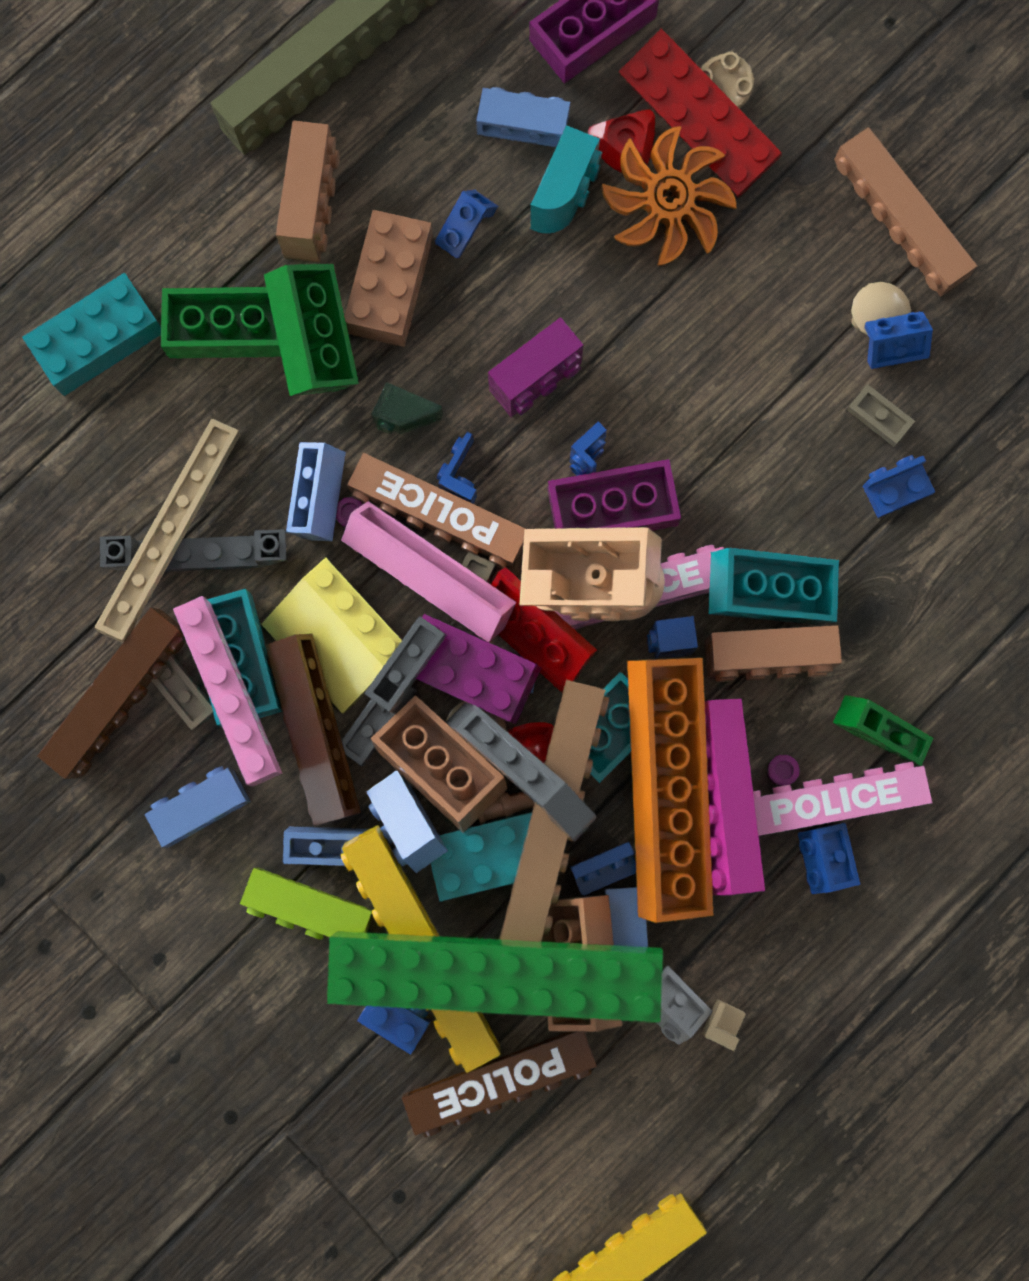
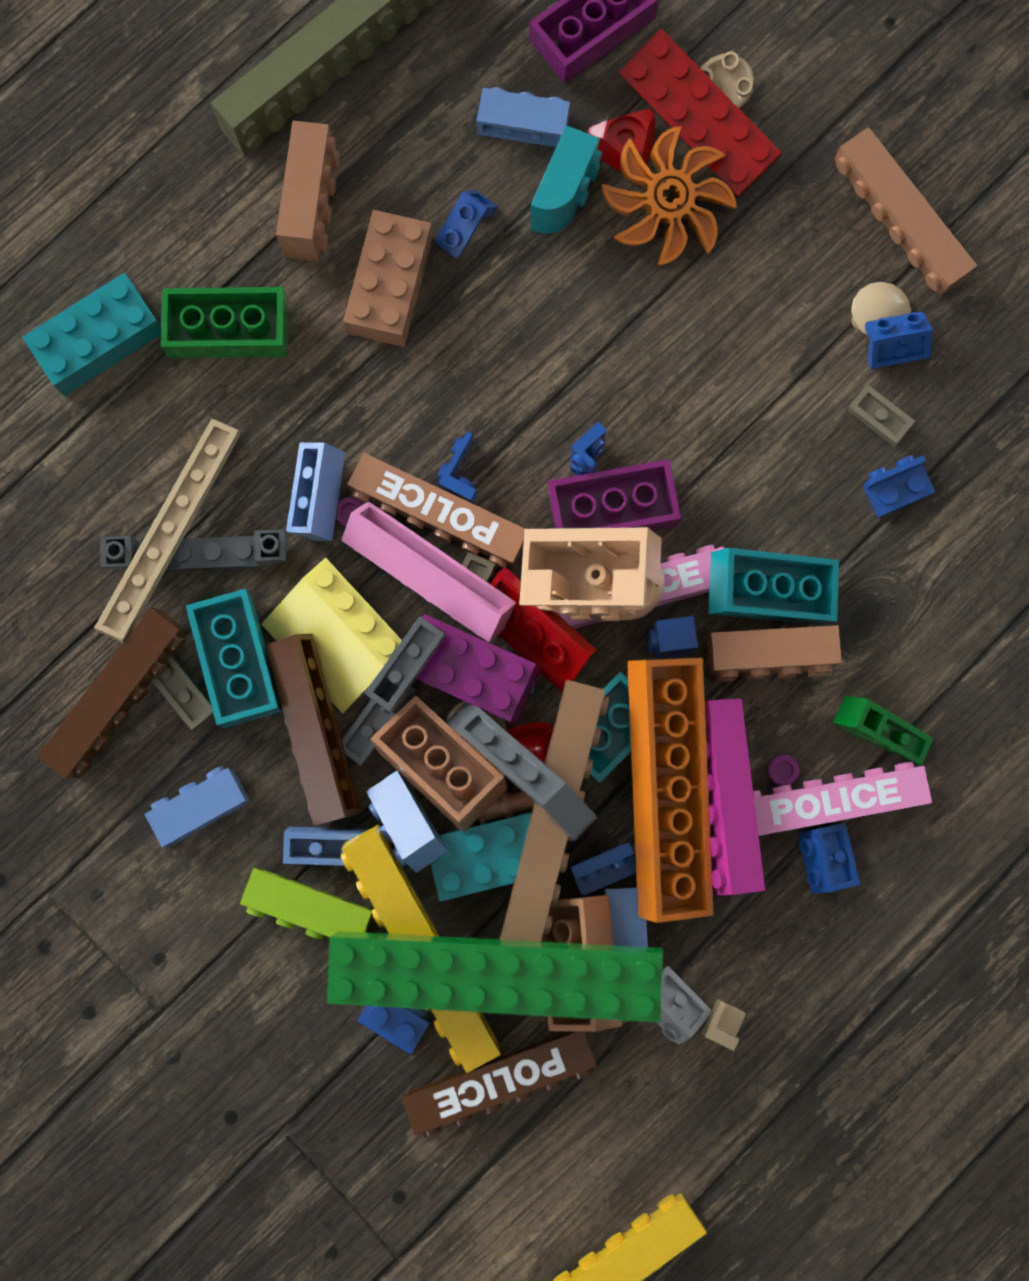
(227, 691): bright pink brick -> none
(311, 328): green brick -> none
(403, 411): clear green slope -> none
(536, 368): magenta brick -> none

